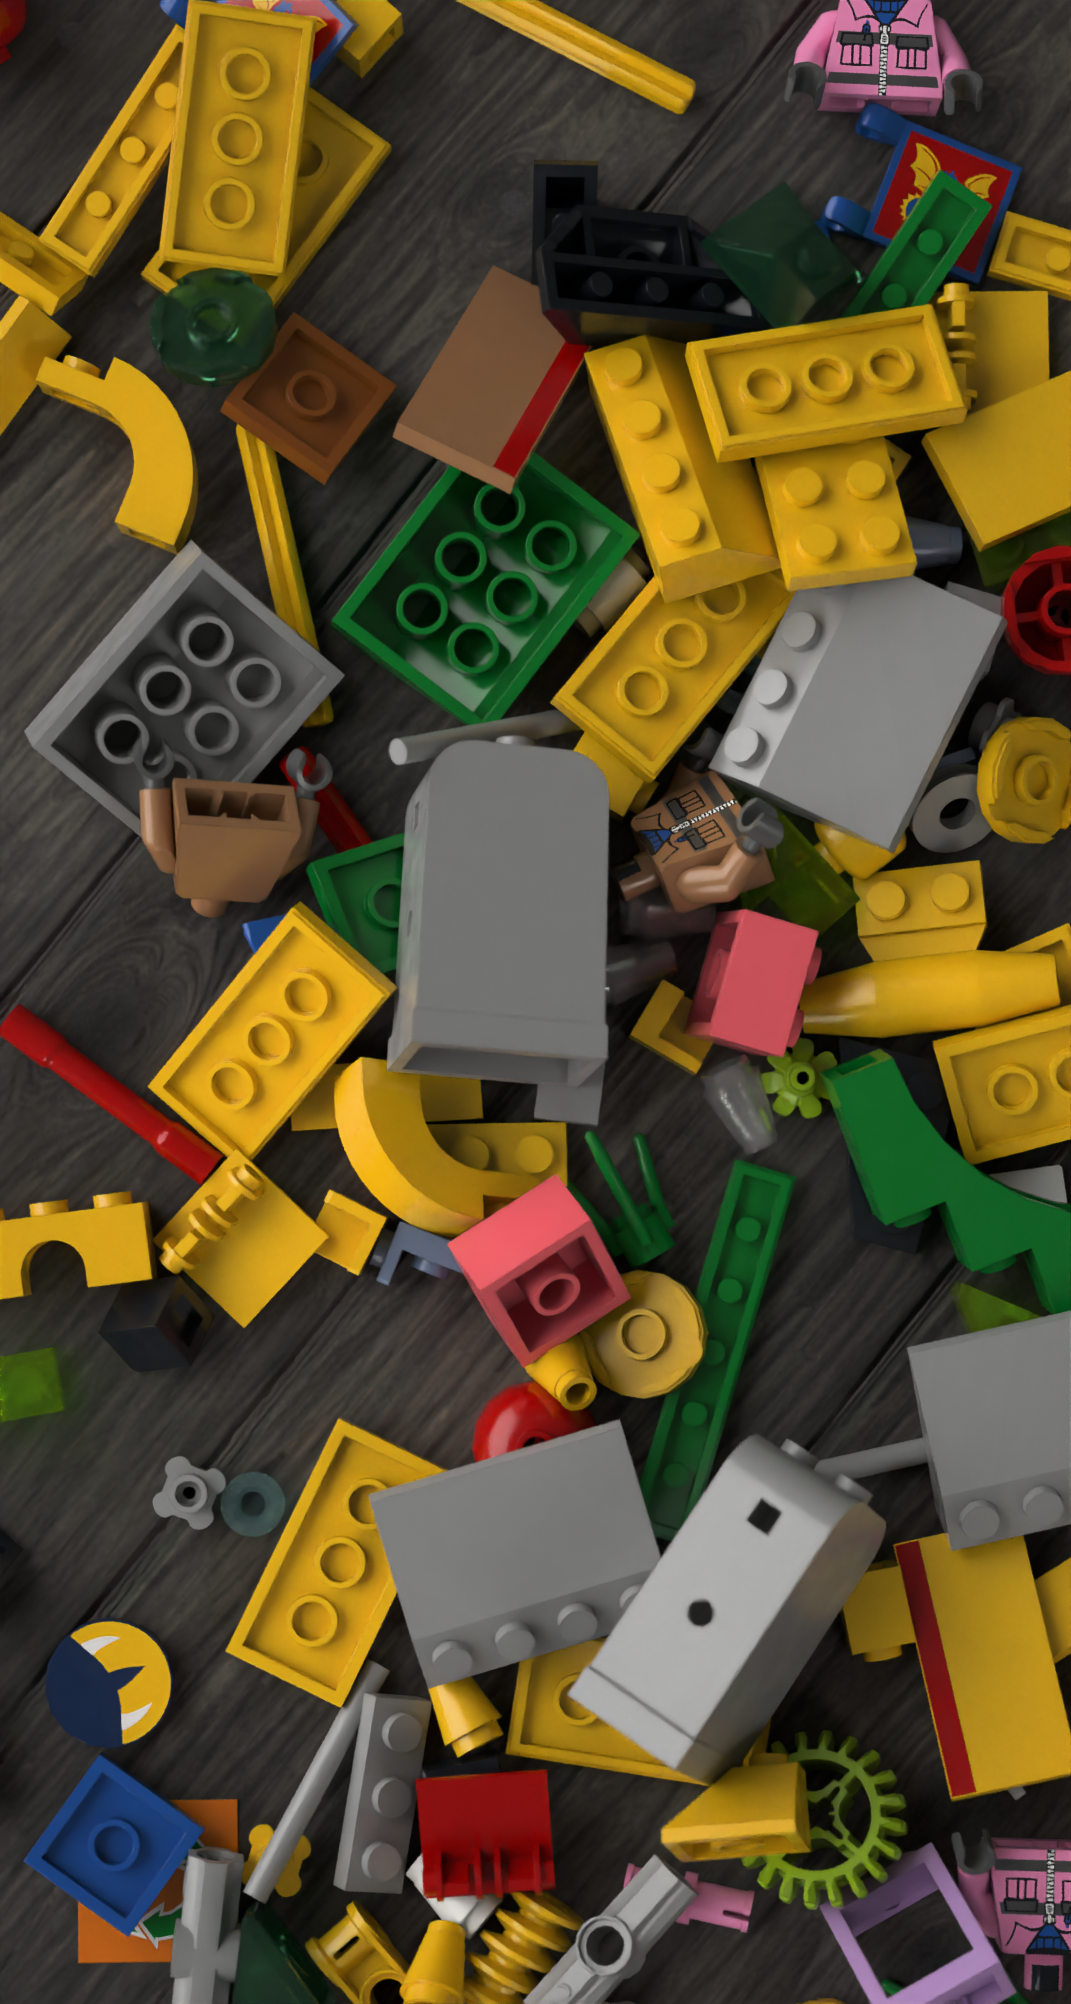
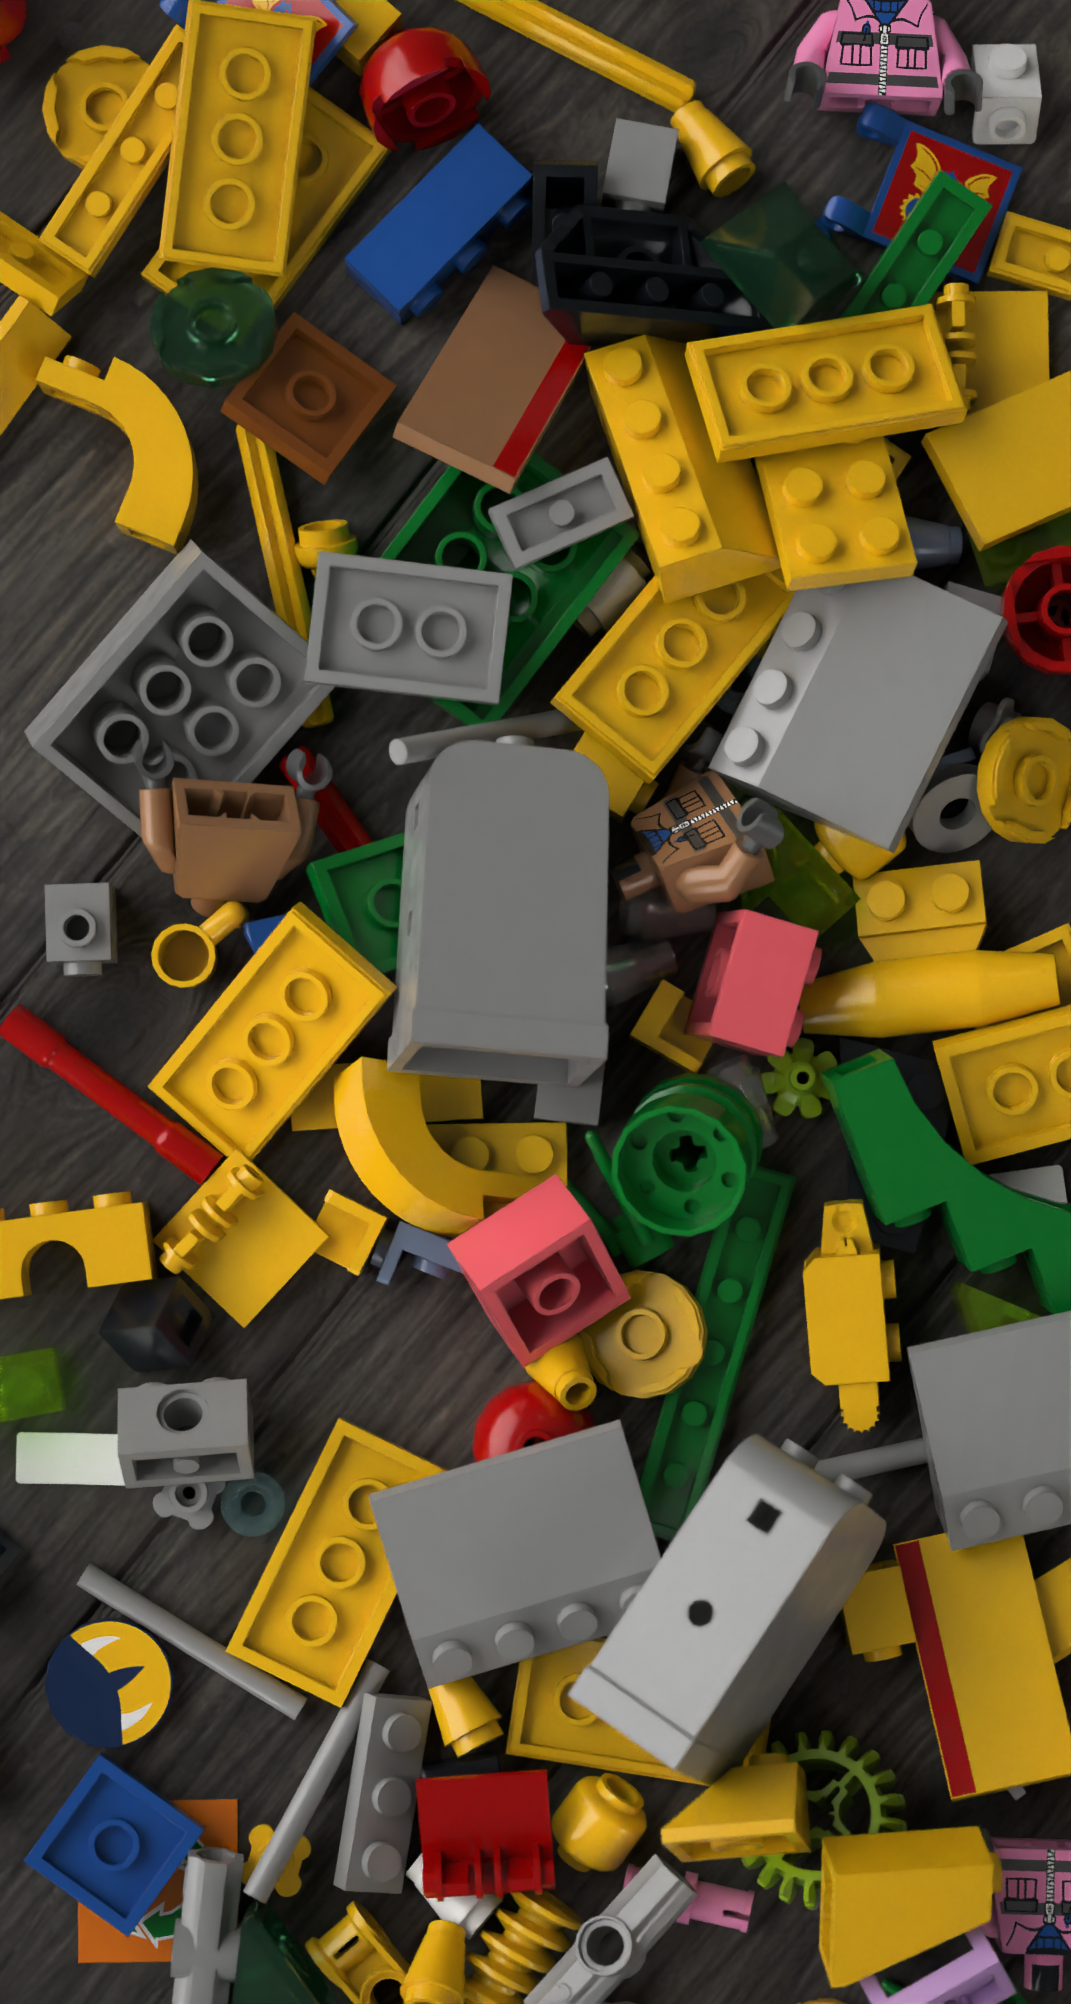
(68, 1459): none -> white sticker
(81, 927): none -> light grey brick
(88, 97): none -> yellow tile
(188, 953): none -> yellow piece
(191, 1641): none -> light grey bar
(212, 1451): none -> light grey brick
(323, 536): none -> yellow plate
(408, 628): none -> light grey plate
(422, 88): none -> red cylinder
(441, 226): none -> blue brick
(560, 513): none -> light grey plate
(599, 1823): none -> yellow head
(639, 166): none -> light grey brick
(666, 1178): none -> green wheel
(712, 149): none -> yellow cone
(847, 1312): none -> yellow hinge
(900, 1896): none -> yellow slope
(1009, 94): none -> white bracket

